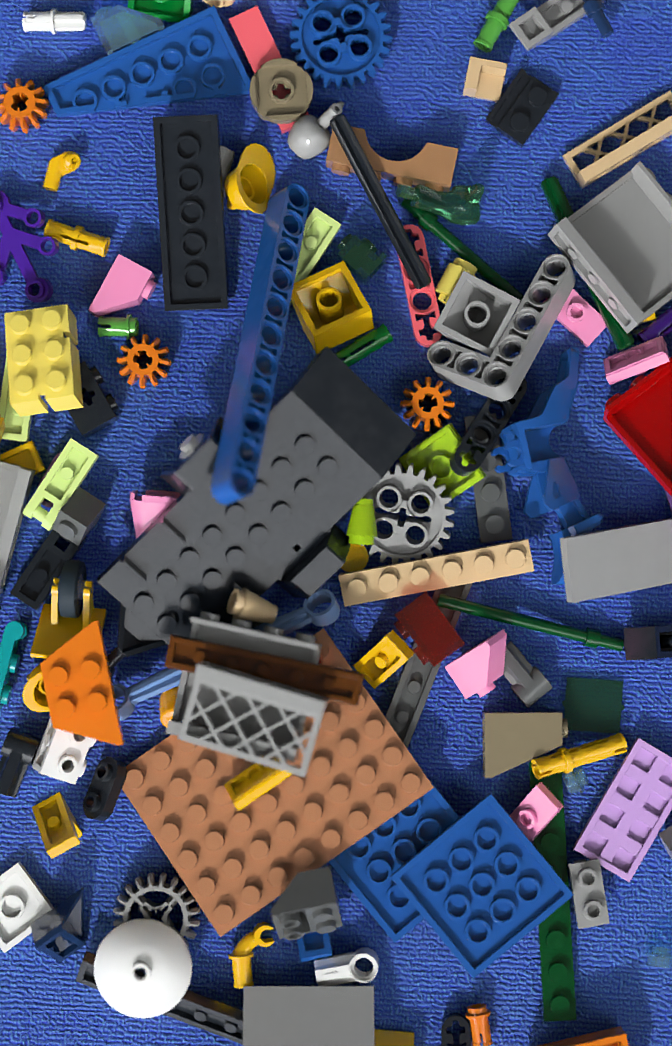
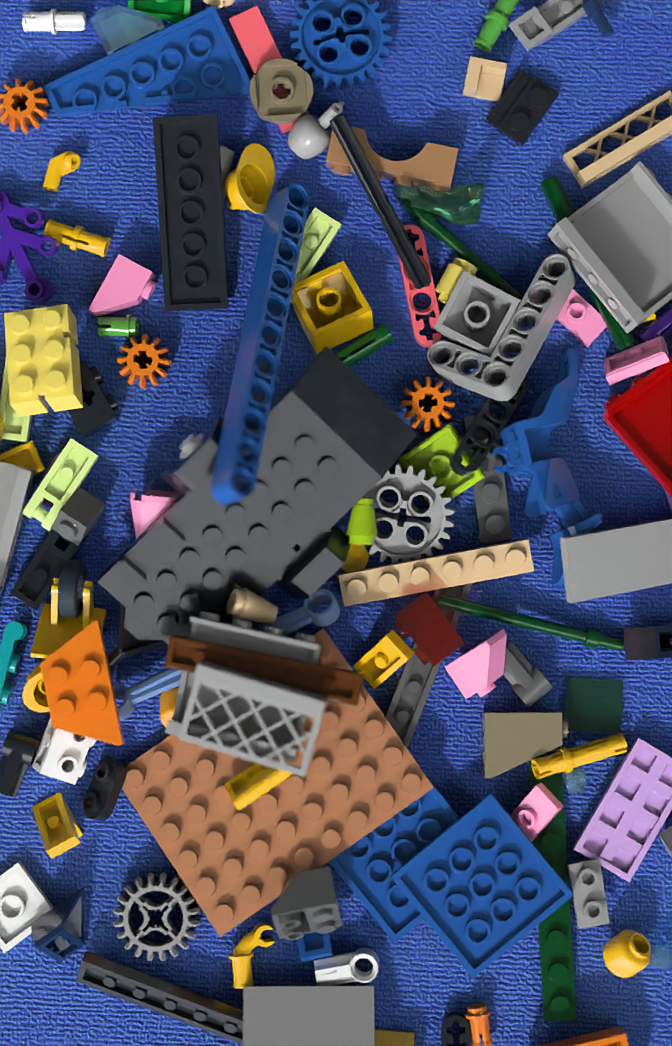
(149, 946): white dish -> none
(360, 257): clear green brick -> none
(627, 953): none -> yellow head

